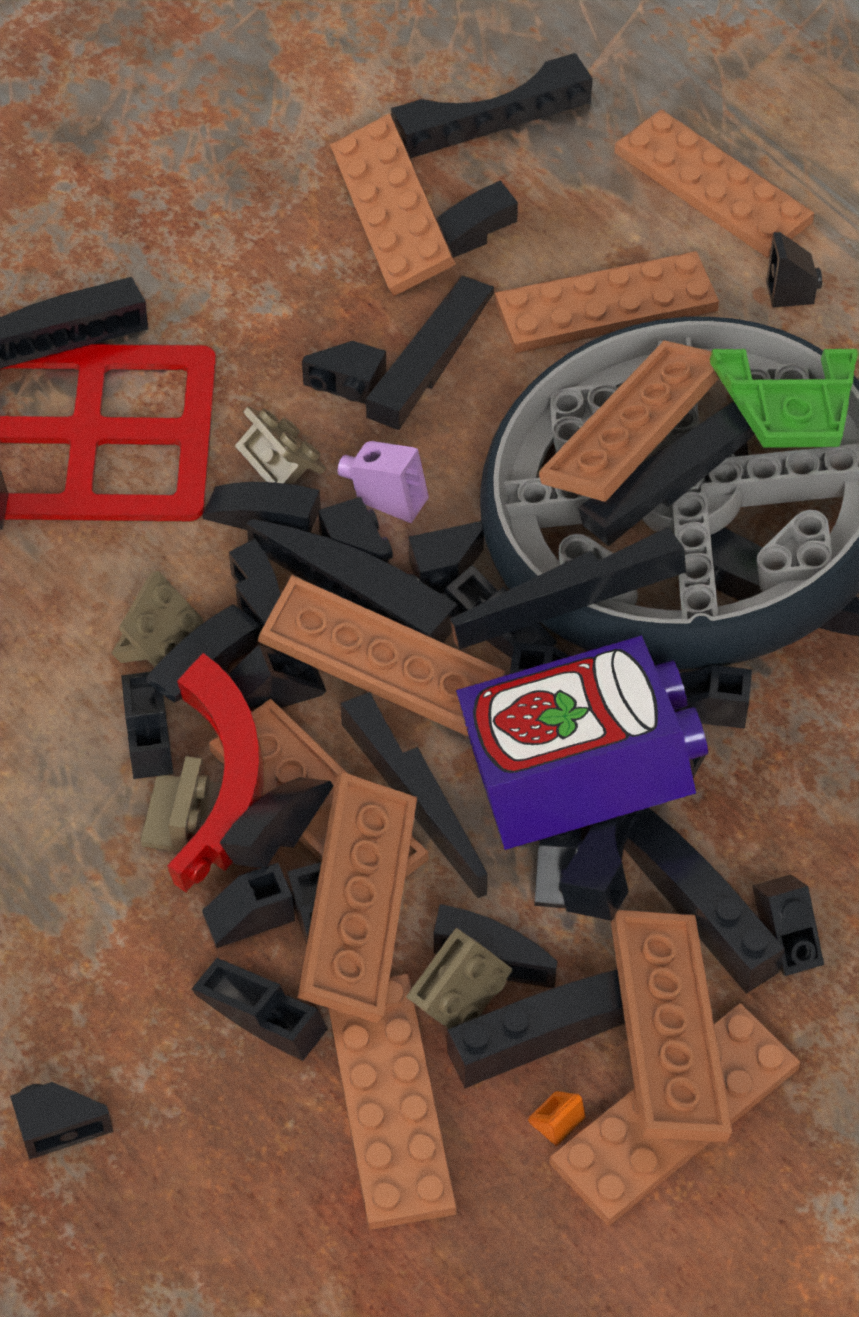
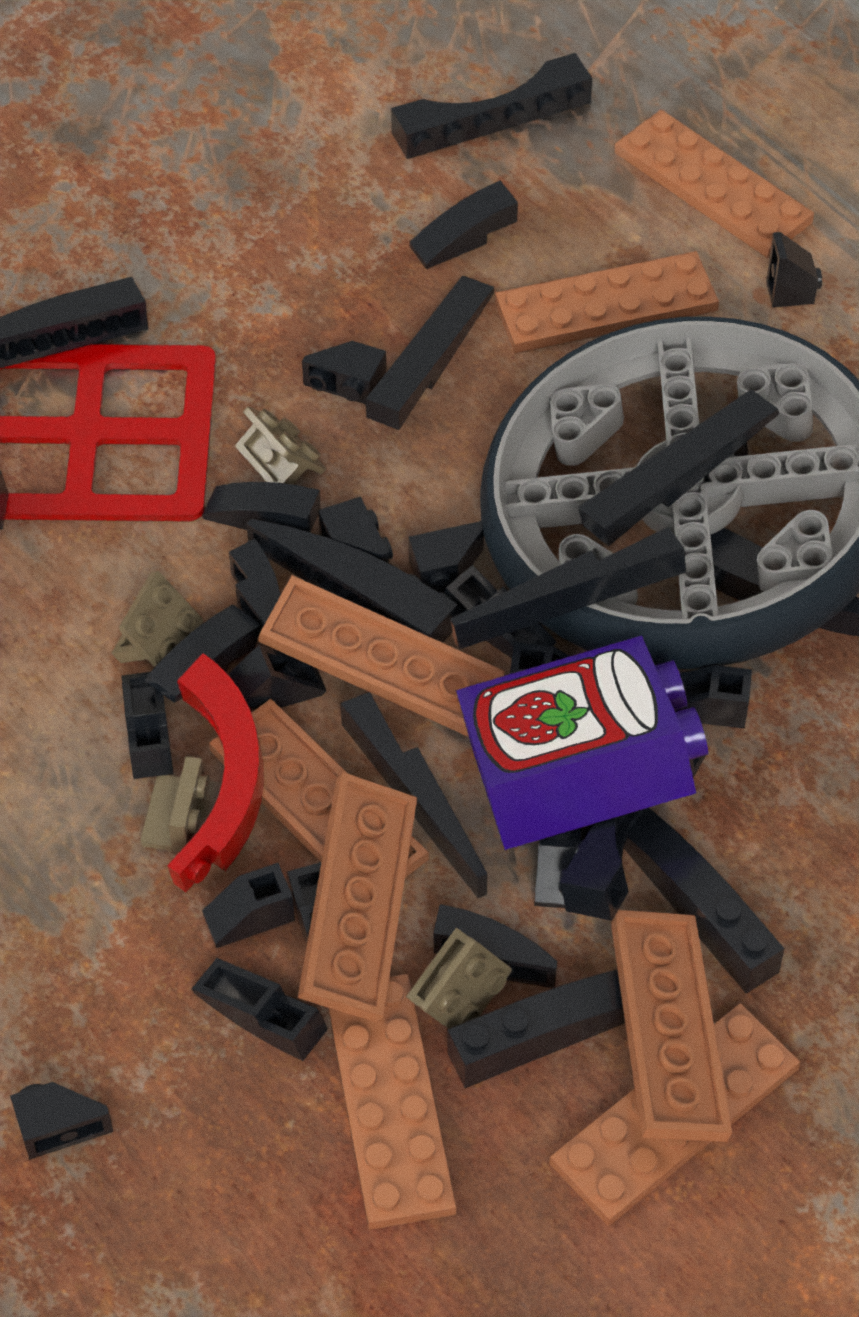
(274, 821): black slope -> none
(387, 478): lavender torso -> none
(392, 205): nougat plate -> none
(558, 1116): orange slope -> none
(631, 422): nougat plate -> none
(788, 914): black slope -> none
(791, 409): bright green wing -> none

